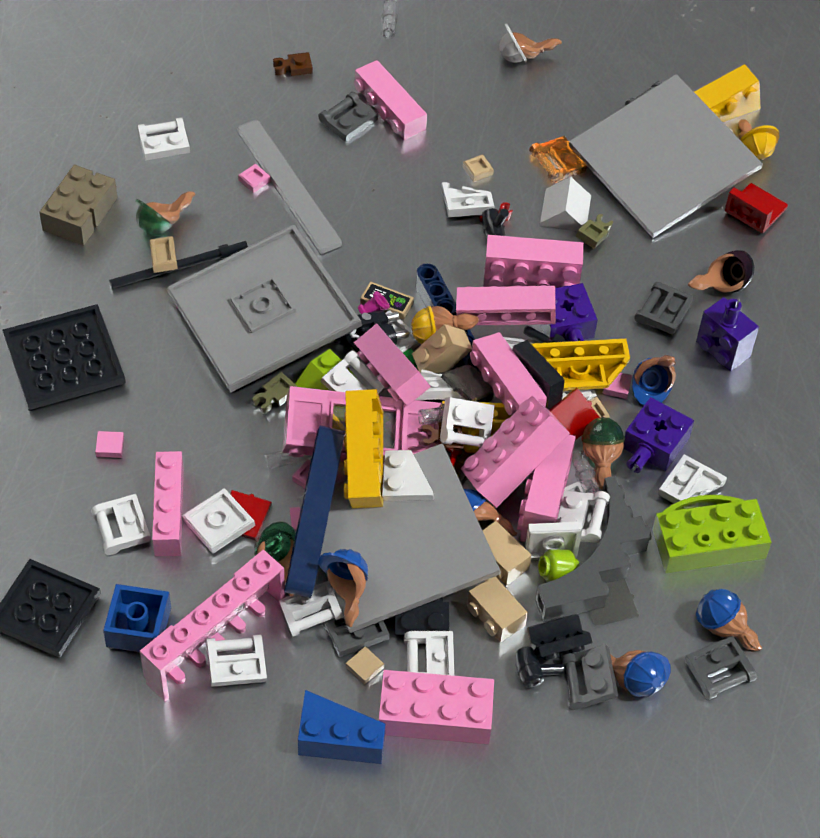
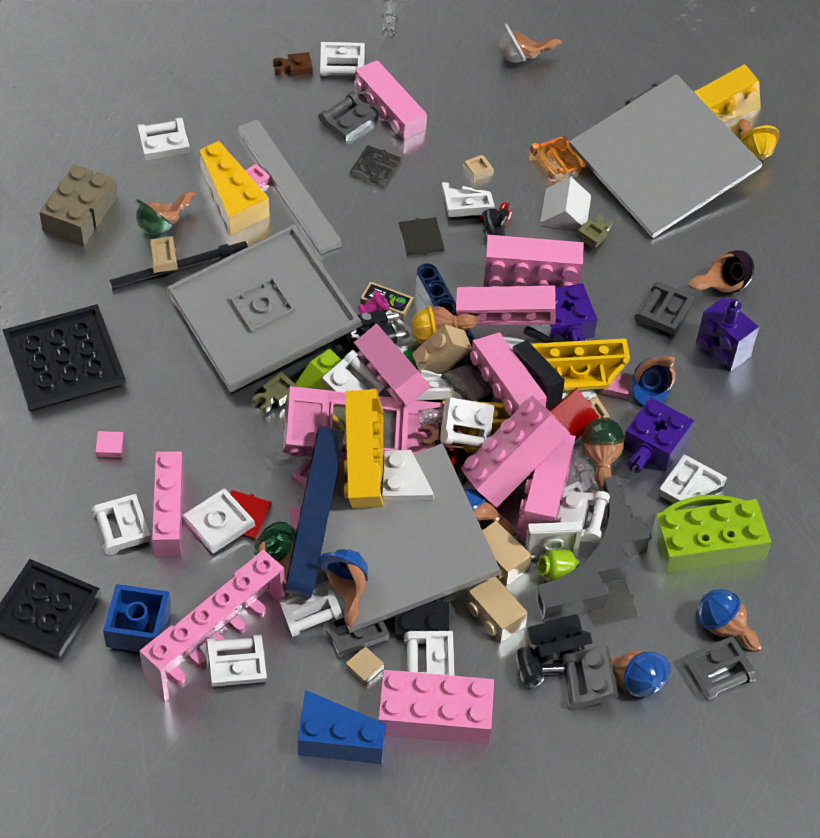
(233, 189): none -> yellow wedge
(341, 54): none -> white plate
(375, 165): none -> clear smoke piece
(421, 236): none -> clear smoke piece
(755, 207): red bracket -> none

